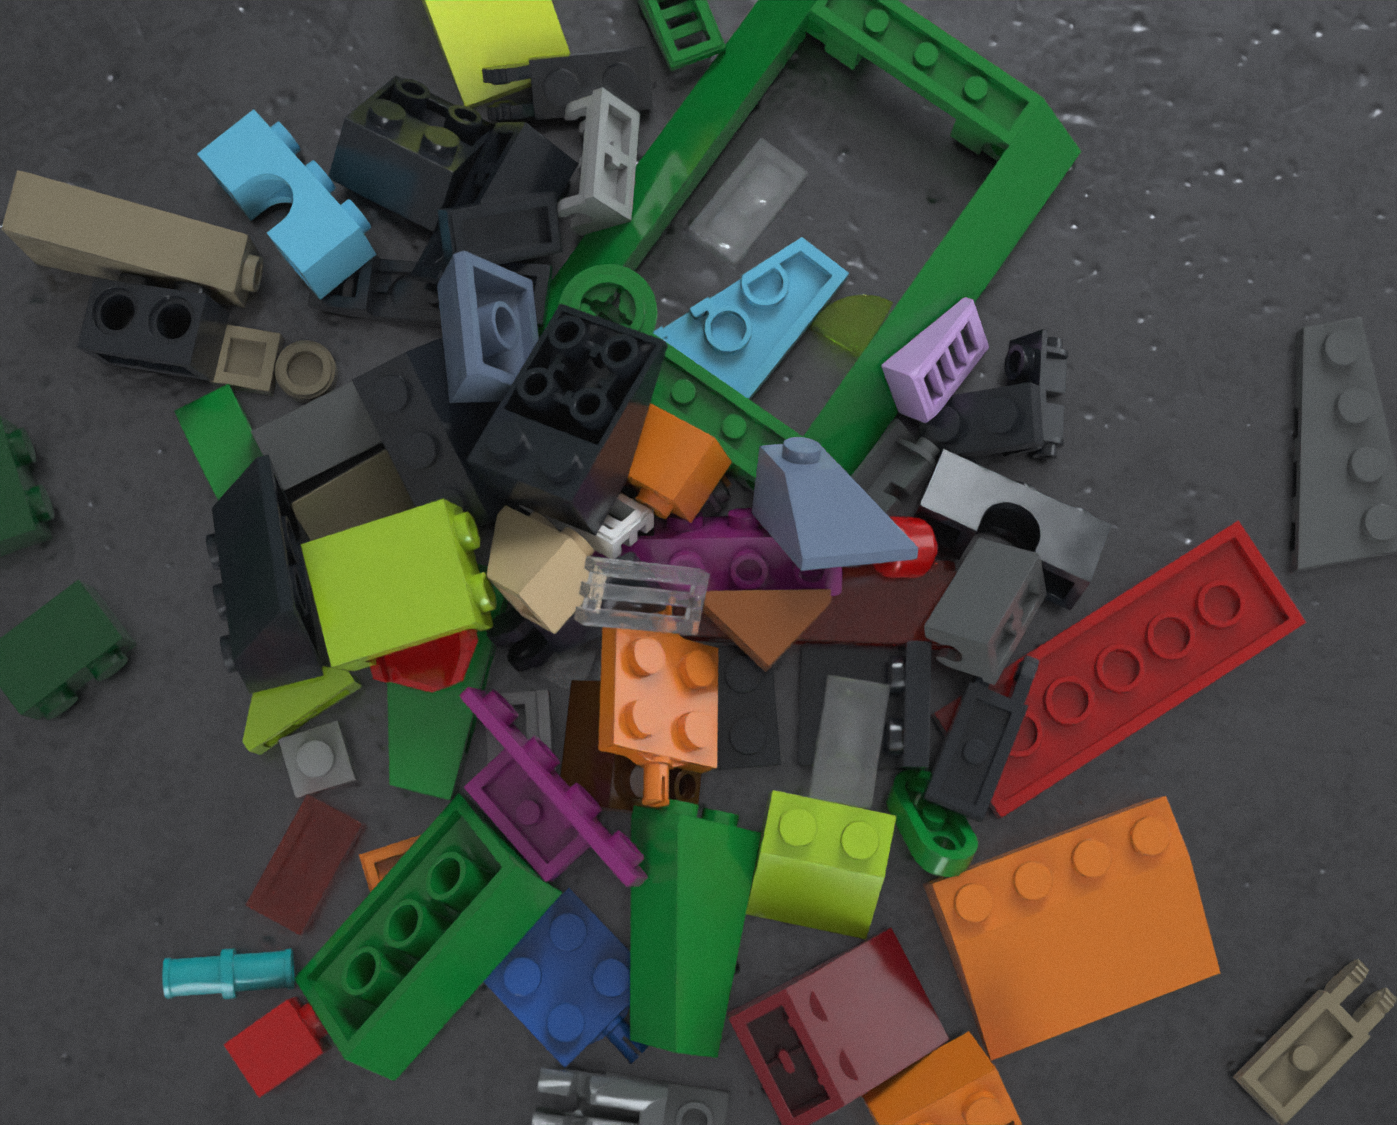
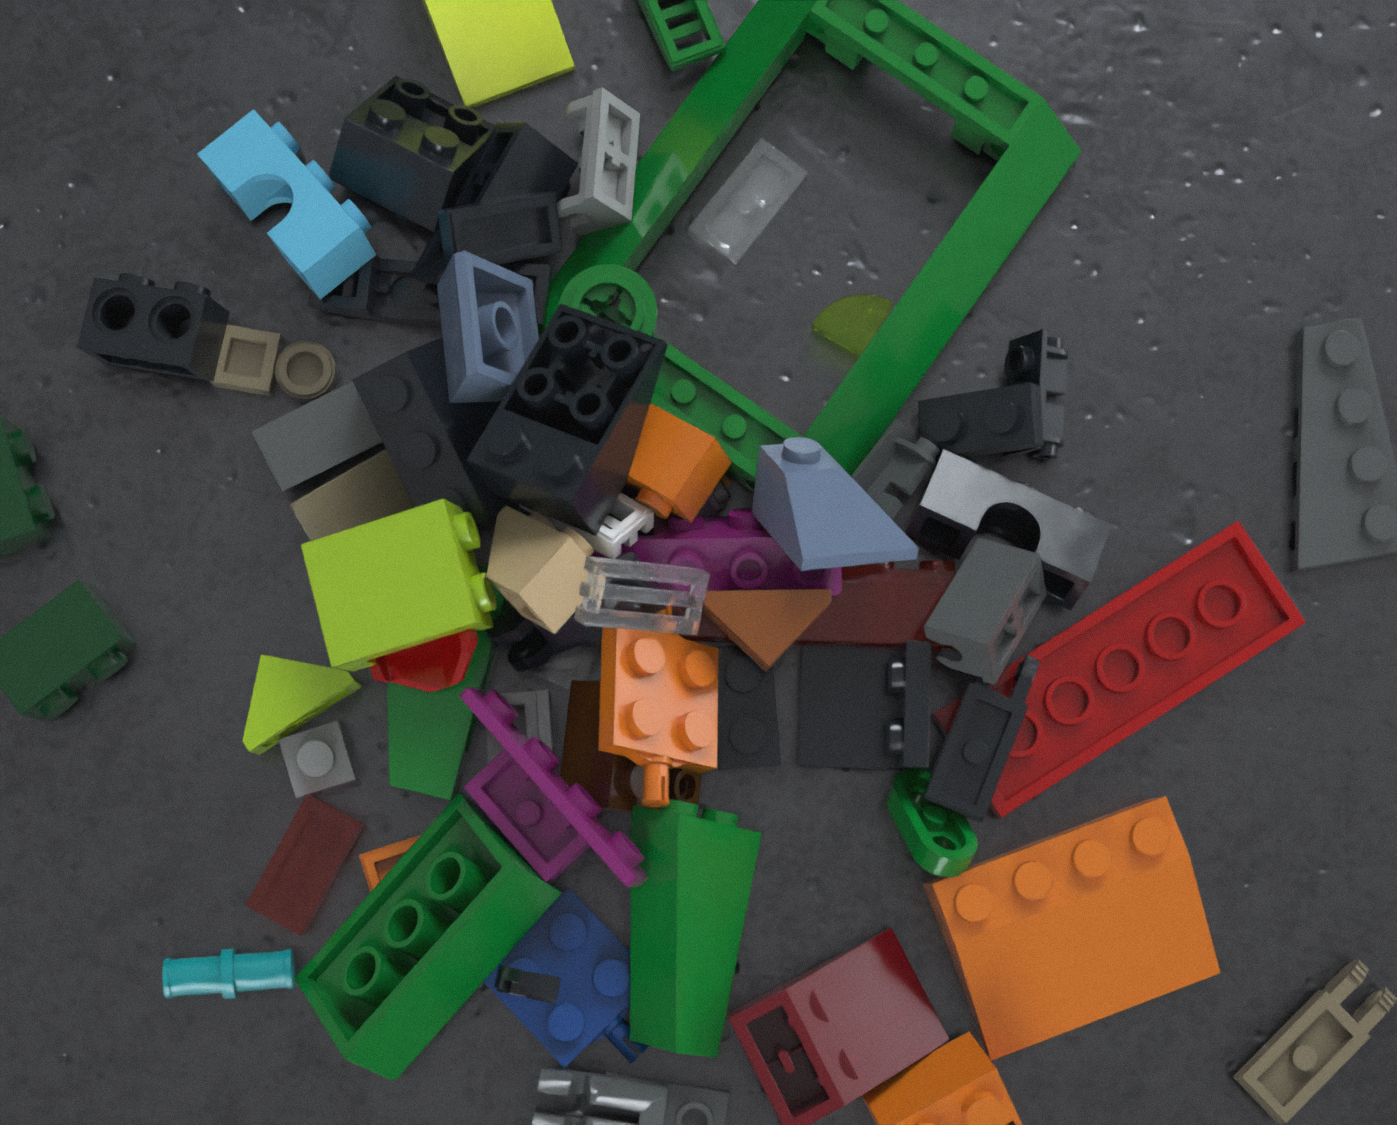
(111, 236): dark tan slope -> none
(219, 437): green slope -> none
(262, 583): black slope -> none
(279, 1045): red brick -> none
(527, 984): none -> black tile
(572, 76): black hinge -> none
(758, 318): medium azure wing -> none
(820, 864): lime slope -> none
(849, 741): clear plate -> none
(912, 373): lavender slope -> none
(924, 538): red piece -> none

